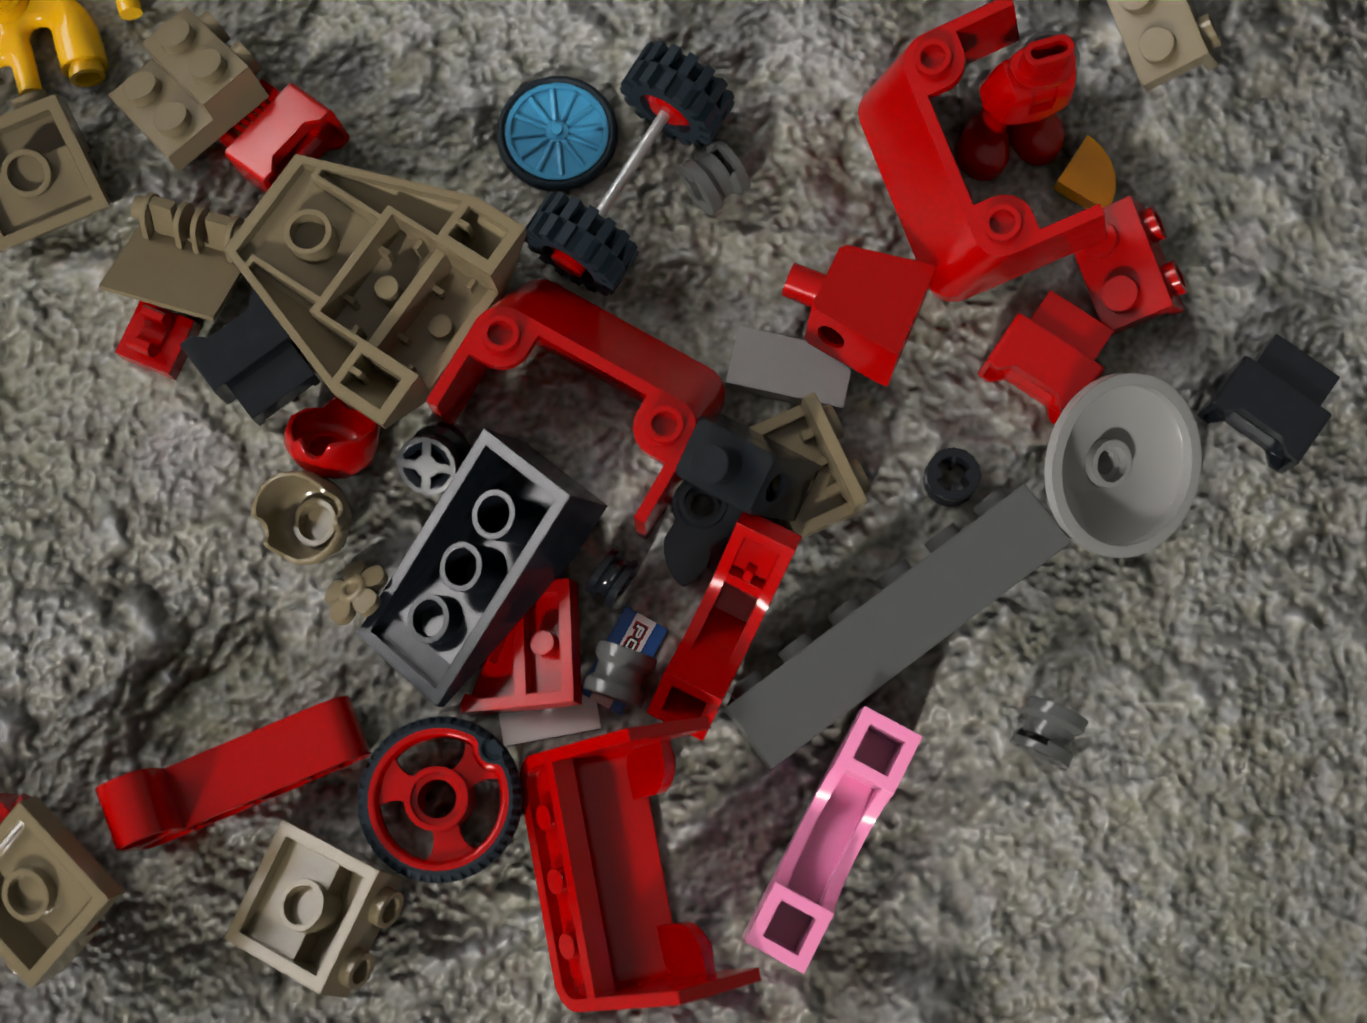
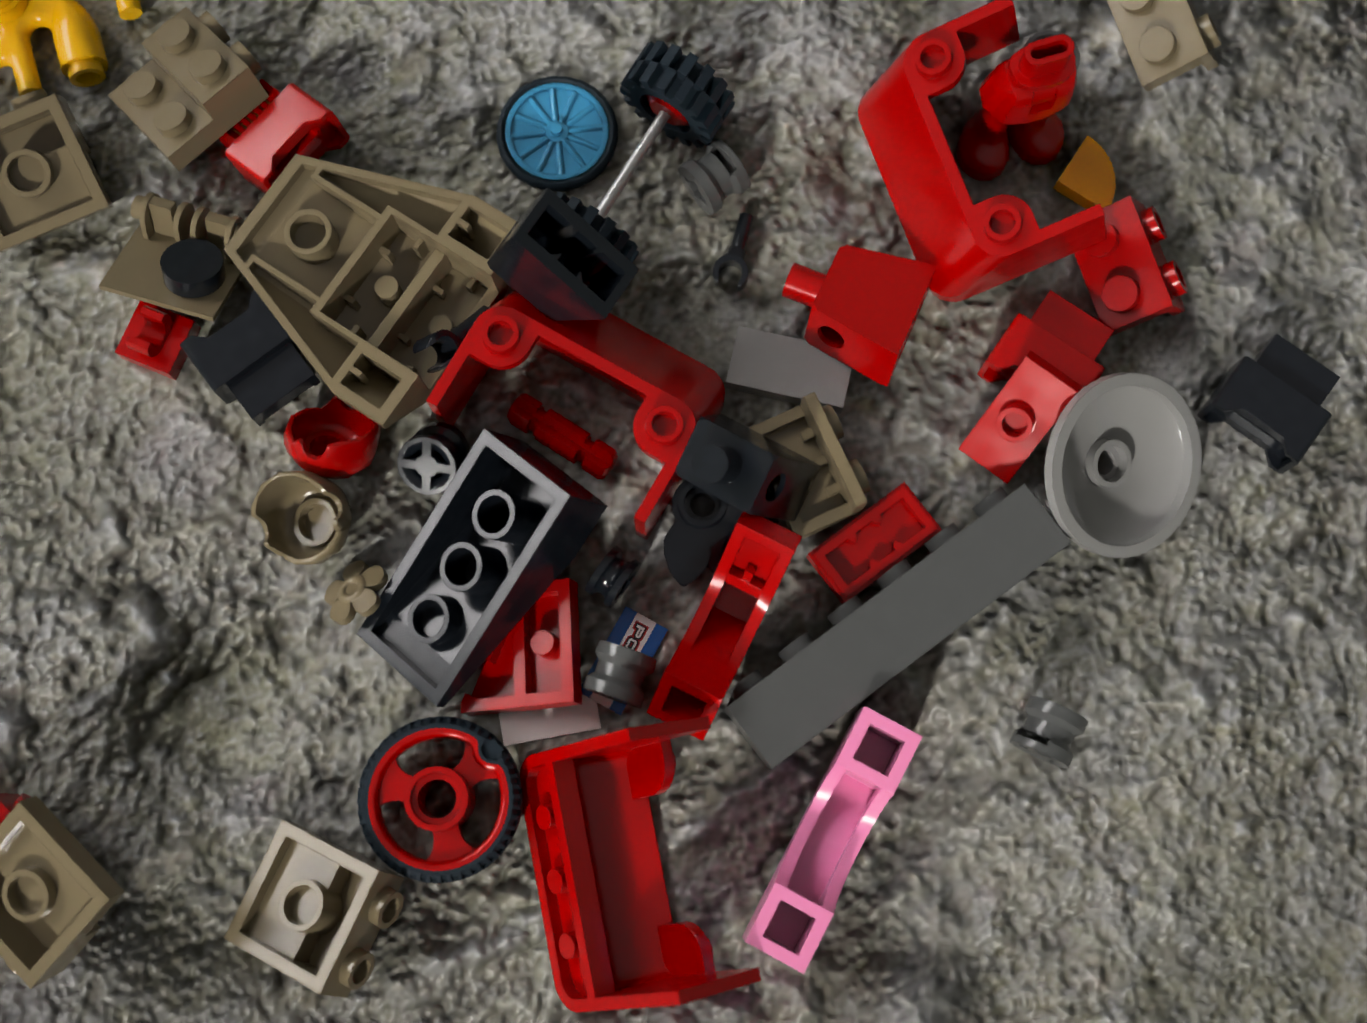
(172, 801): red beam -> none
(193, 268): none -> black tile
(446, 341): none -> black hand
(555, 256): none -> black torso
(562, 436): none -> red axle
(736, 251): none -> black hand
(873, 543): none -> red plate
(969, 481): black bush -> none
(1019, 417): none -> plate

